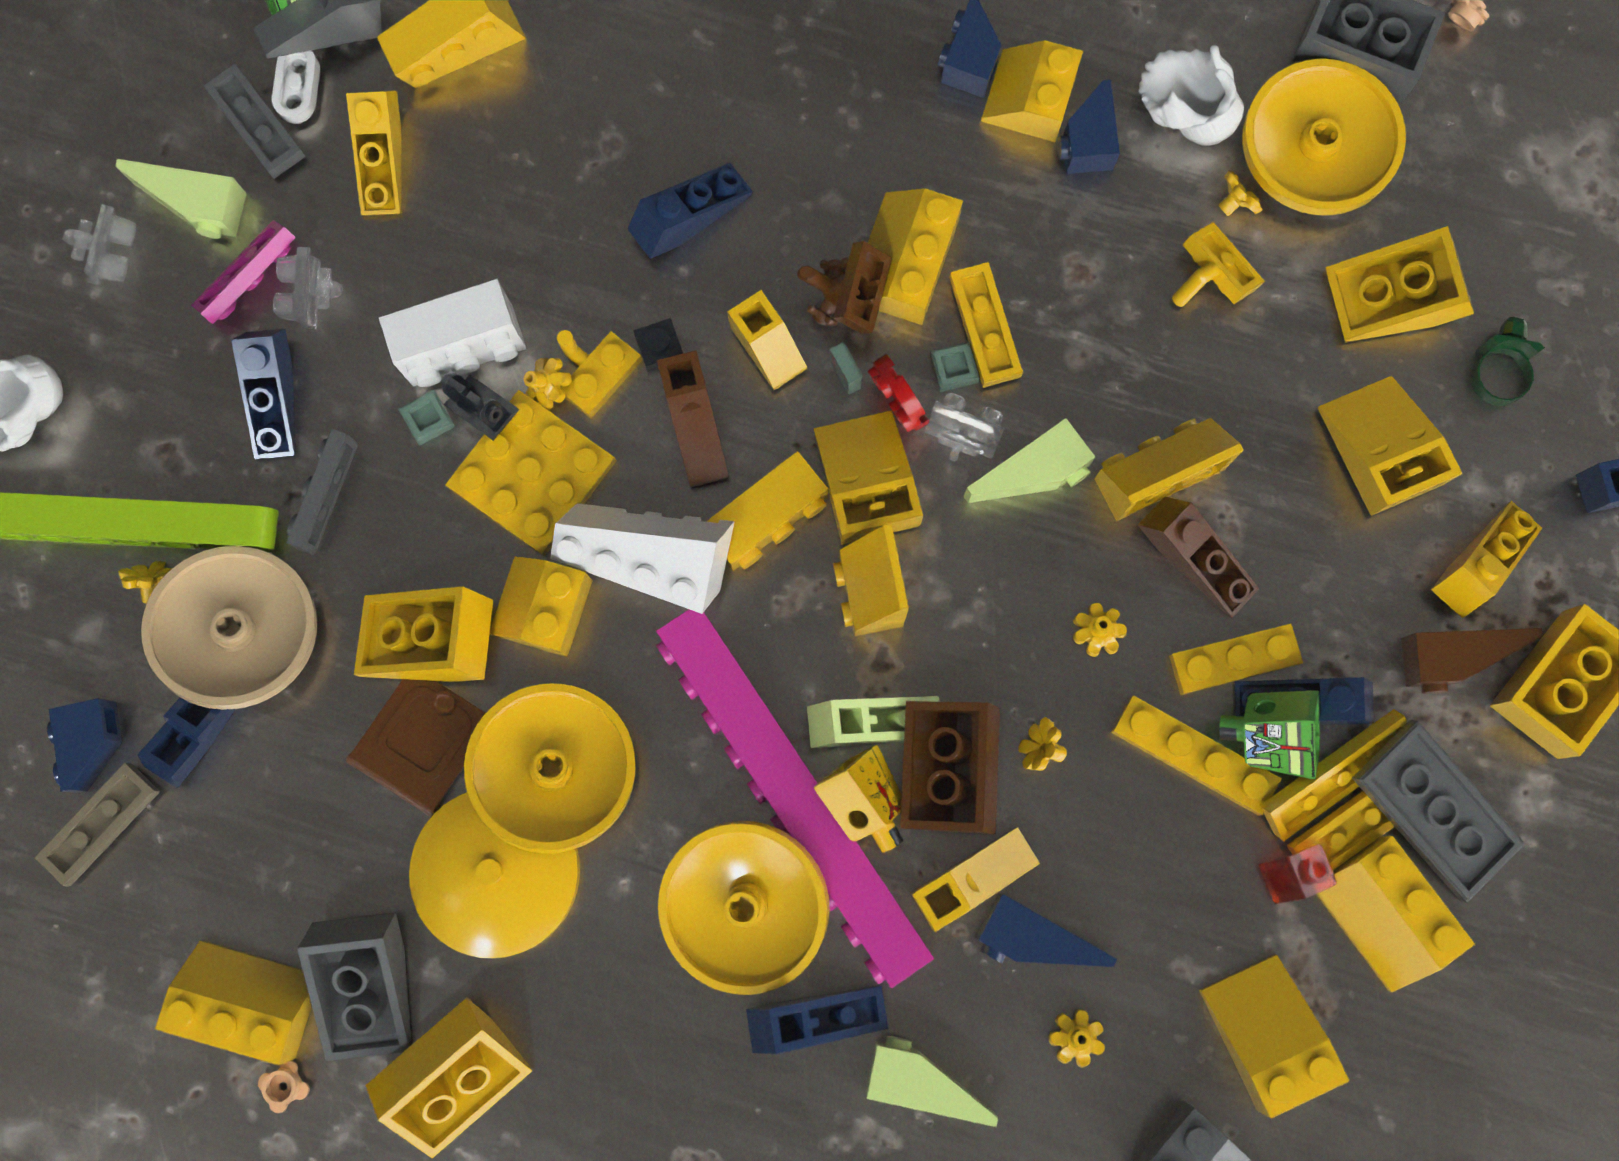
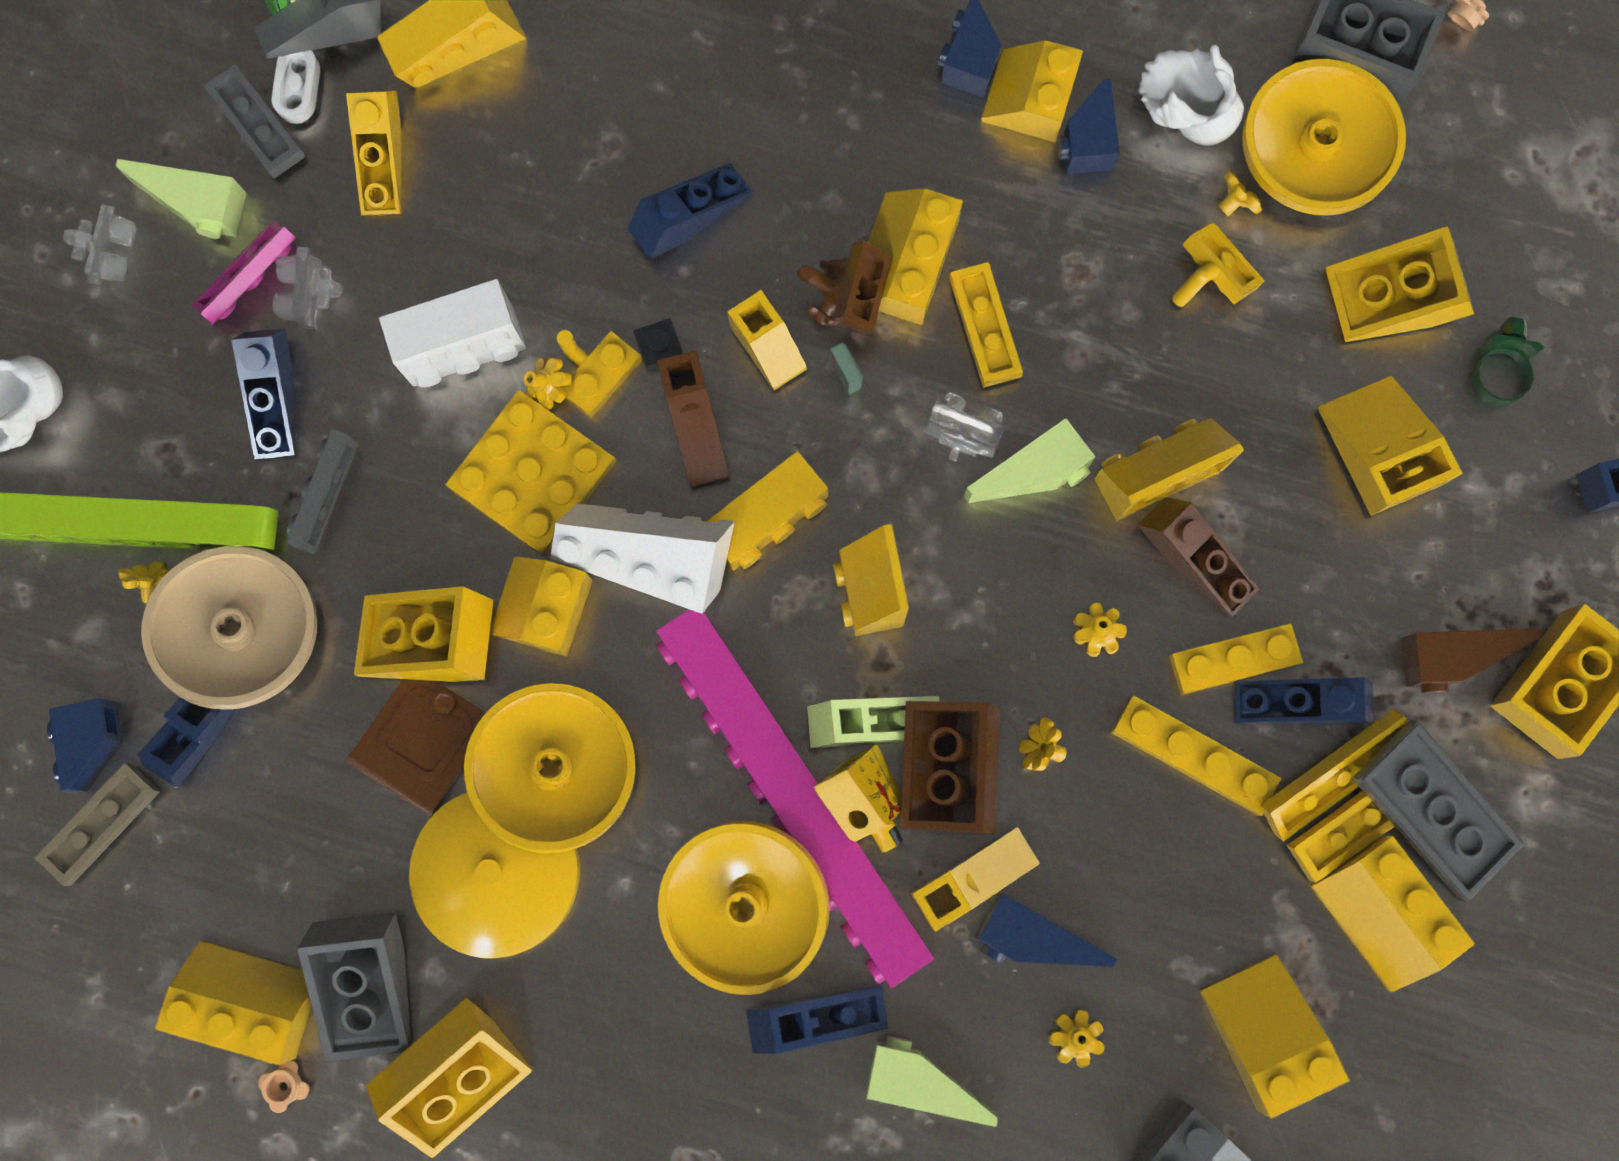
(426, 417): sand green tile -> none
(477, 404): black hinge -> none
(868, 476): yellow slope -> none
(905, 403): red plate -> none
(954, 367): sand green tile -> none
(1278, 732): bright green torso -> none
(1298, 875): clear red bracket -> none
(1487, 560): yellow slope -> none

